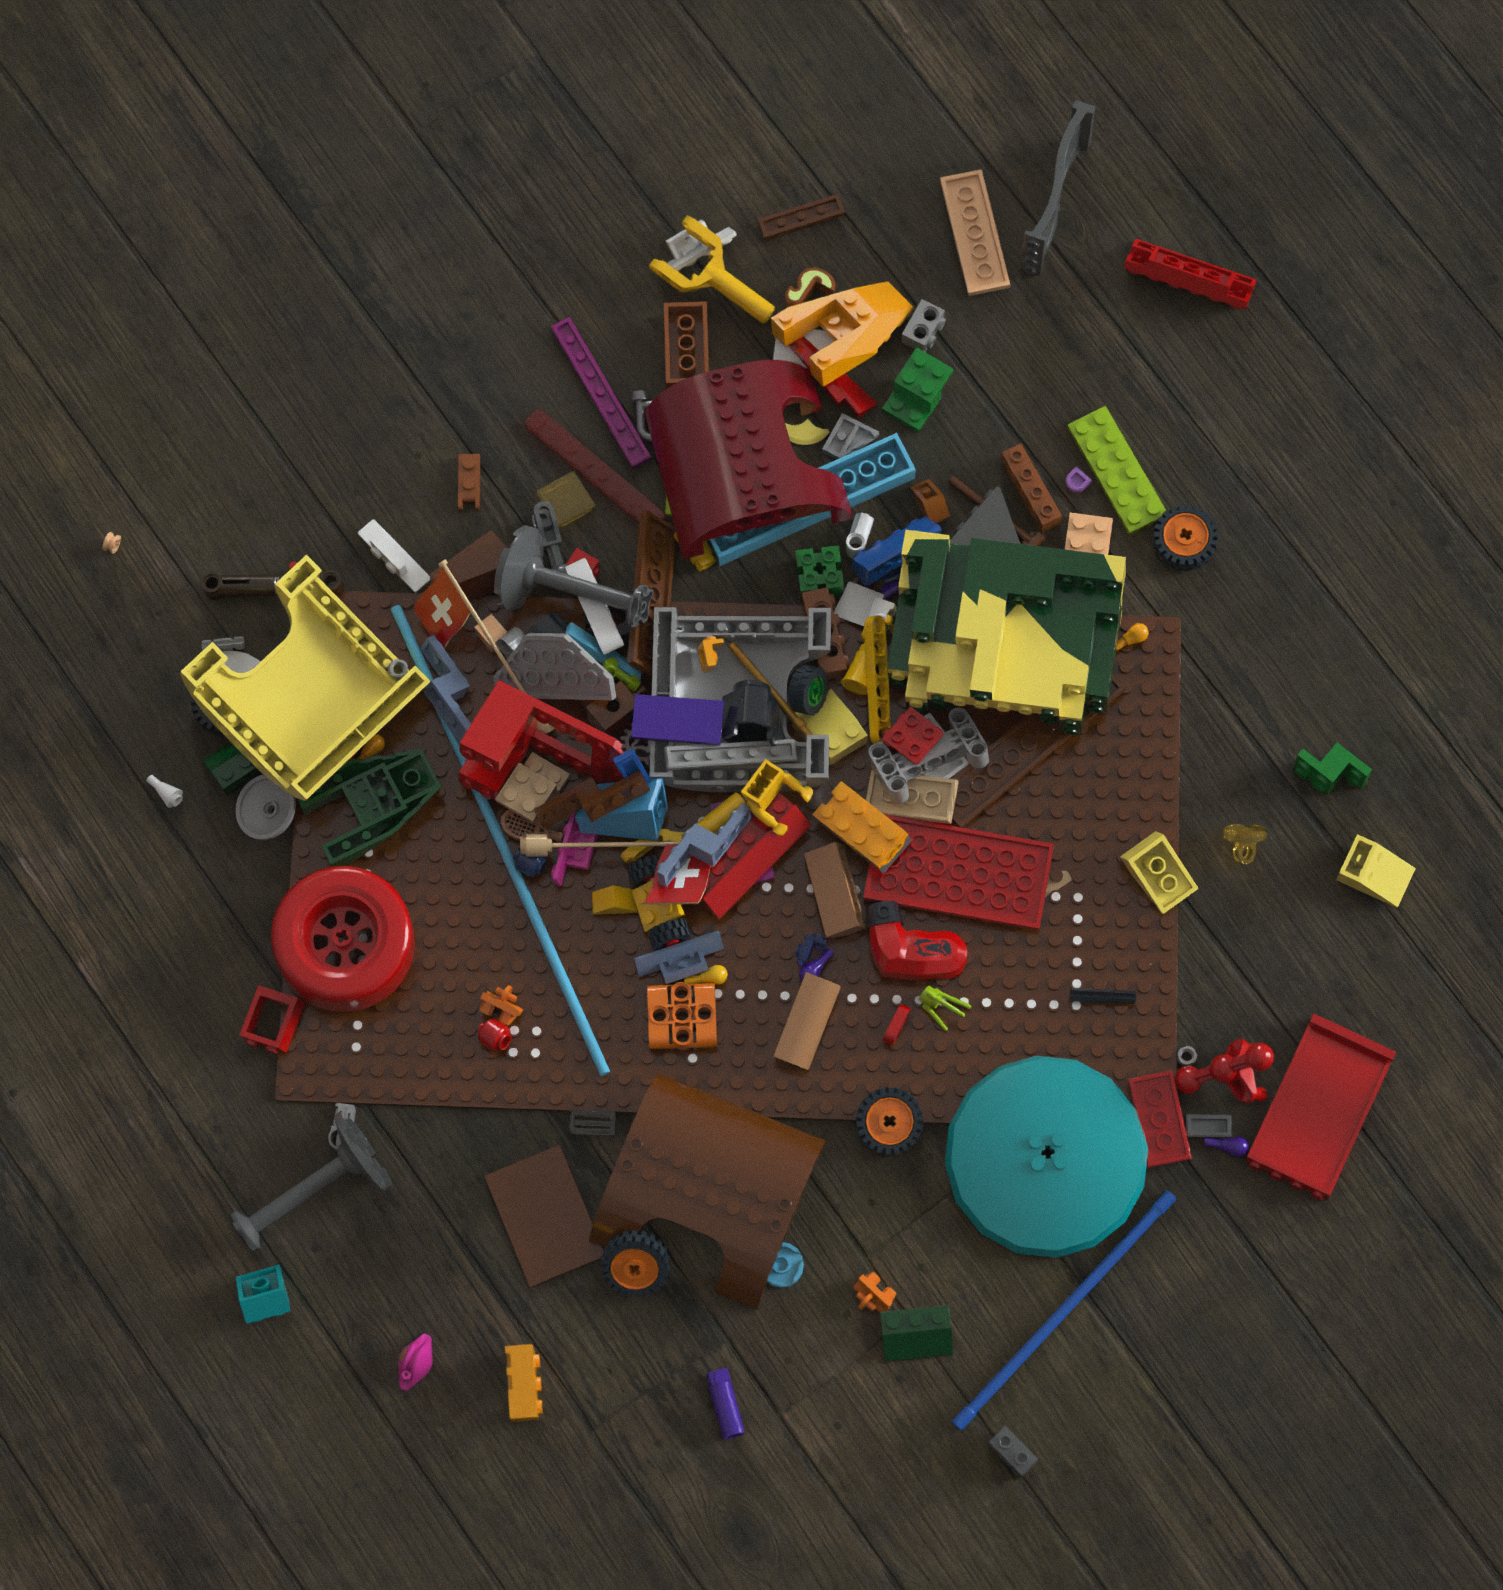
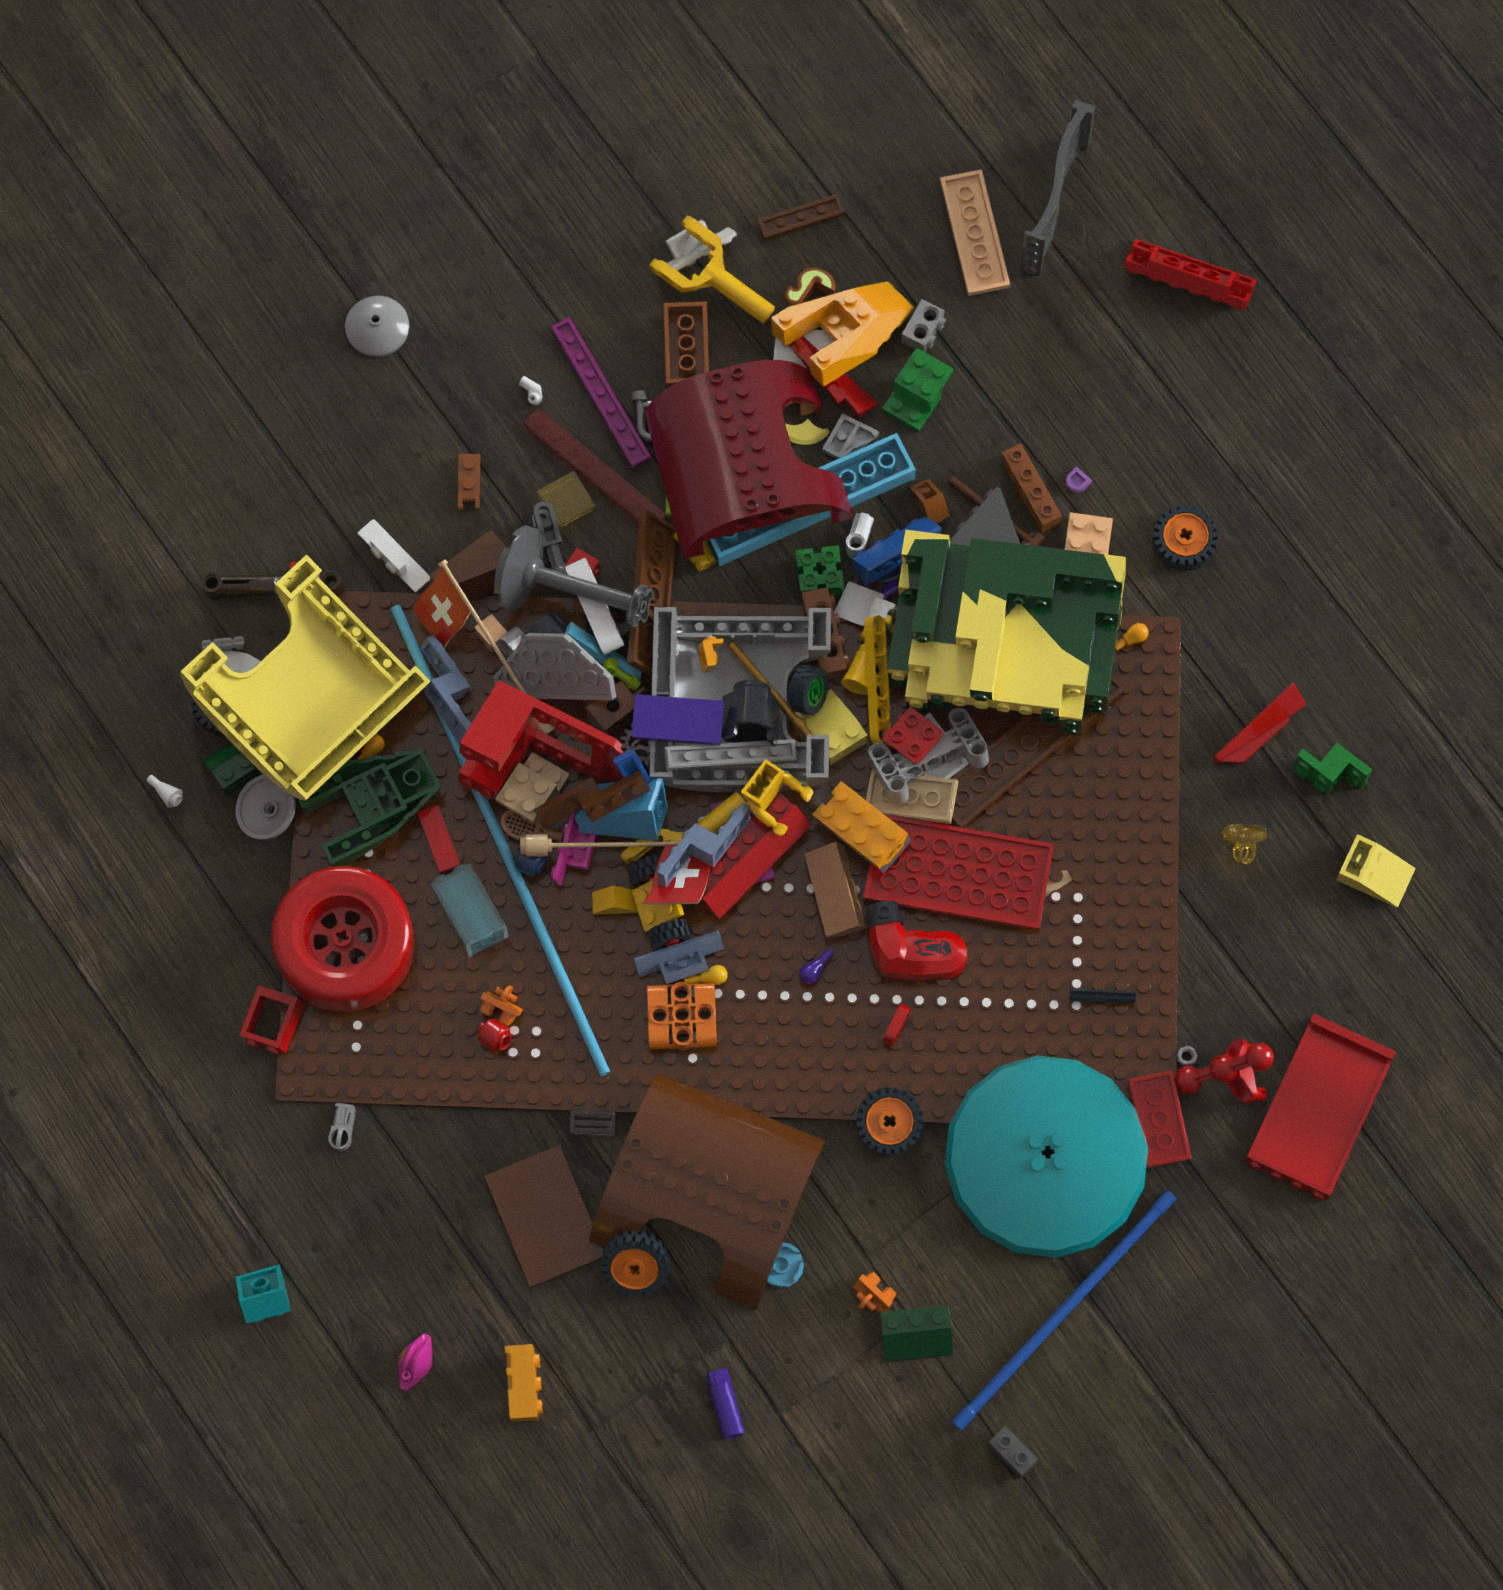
(111, 542): light nougat bush -> none
(353, 1156): dark grey piece -> none
(380, 337): none -> light grey dish
(402, 664): light grey axle -> none
(438, 839): none -> red tile
(469, 909): none -> clear light blue slope
(534, 390): none -> white arm
(804, 950): clear blue bracket -> none
(807, 1021): medium nougat brick -> none
(933, 997): lime plant -> none
(1117, 470): lime plate -> none
(1159, 871): light yellow slope -> none
(1208, 1126): dark grey tile -> none
(1235, 1146): dark purple piece -> none
(1262, 728): none -> red wedge

